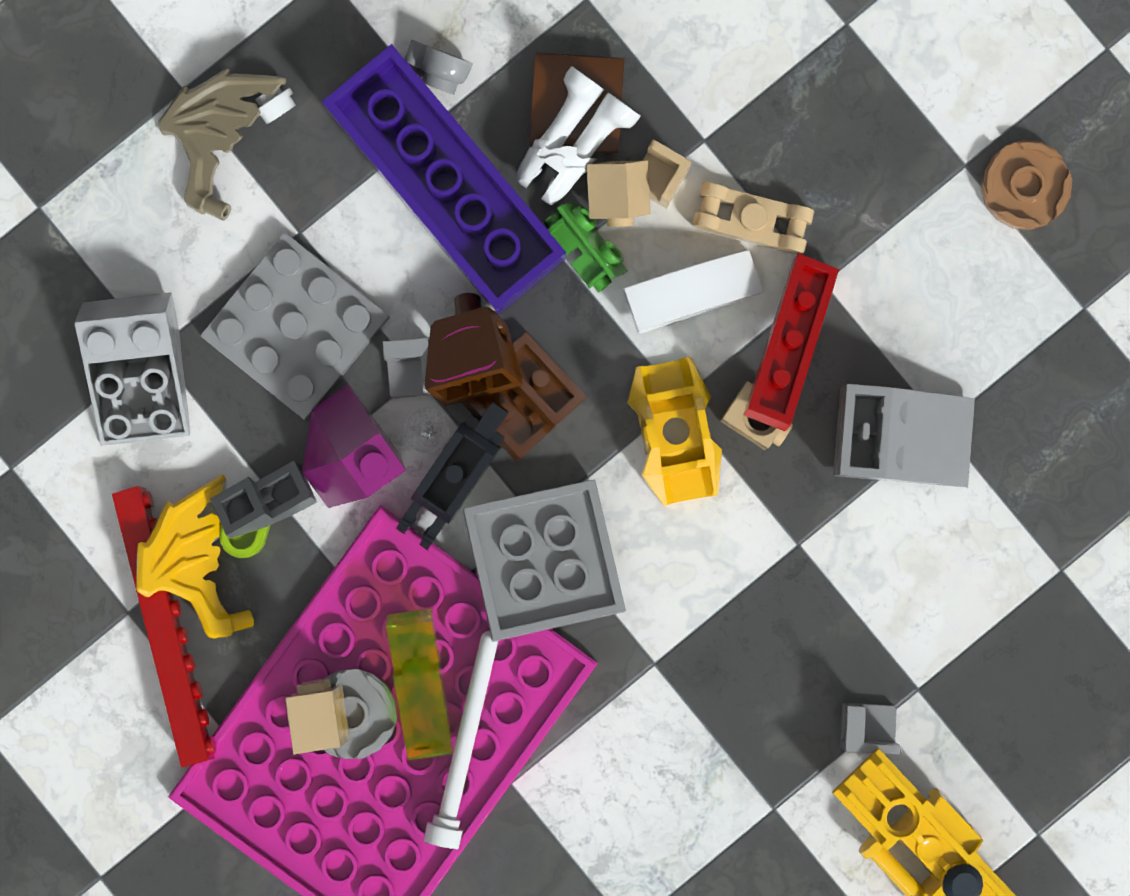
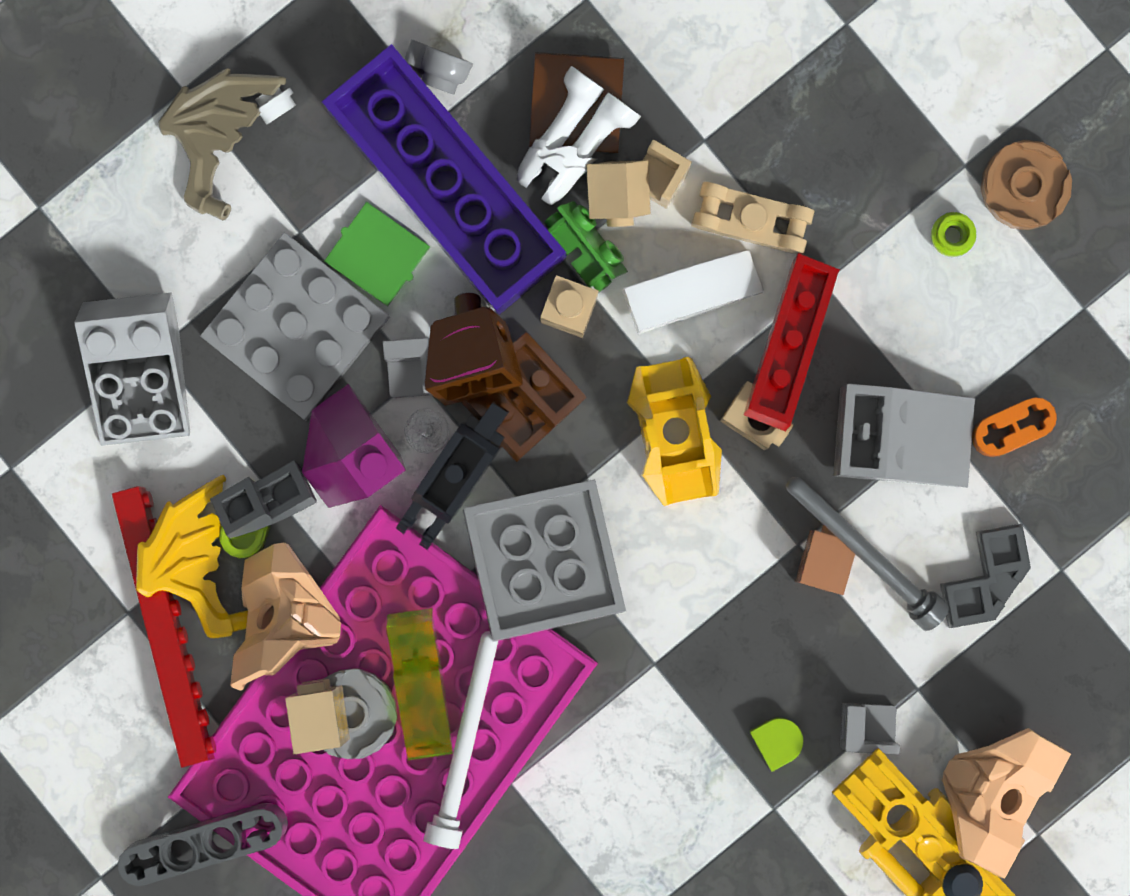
(201, 840): none -> dark grey beam
(299, 618): none -> light nougat piece
(377, 254): none -> bright green piece
(569, 306): none -> tan brick
(778, 741): none -> lime tile
(825, 562): none -> nougat brick
(925, 607): none -> dark grey piece
(963, 225): none -> lime plate
(995, 794): none -> light nougat piece
(1004, 566): none -> dark grey tile
(1017, 437): none -> orange beam

